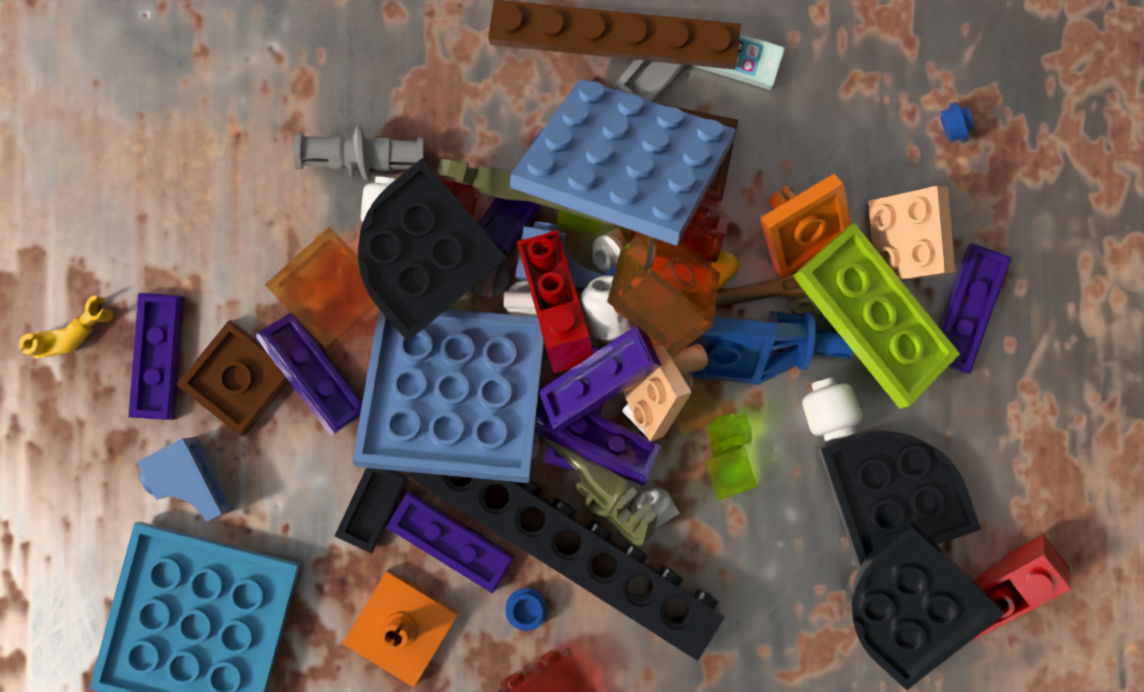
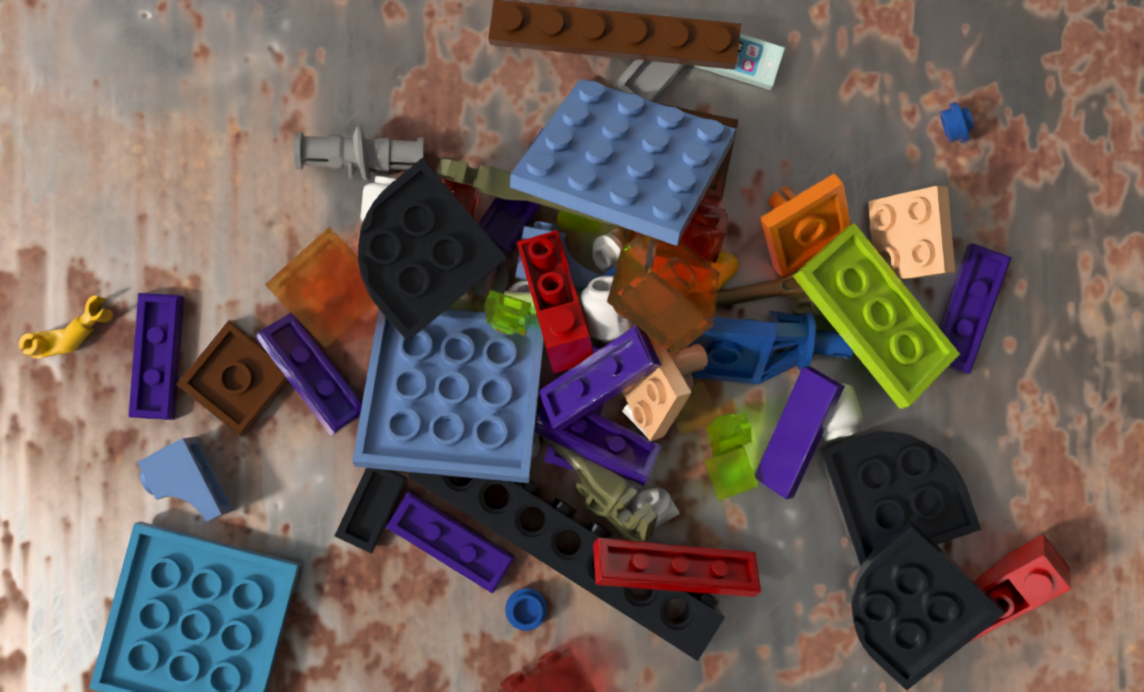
(400, 628): orange tile -> none
(507, 313): none -> clear neon green plate
(675, 567): none -> red tile
(798, 431): none -> dark purple tile

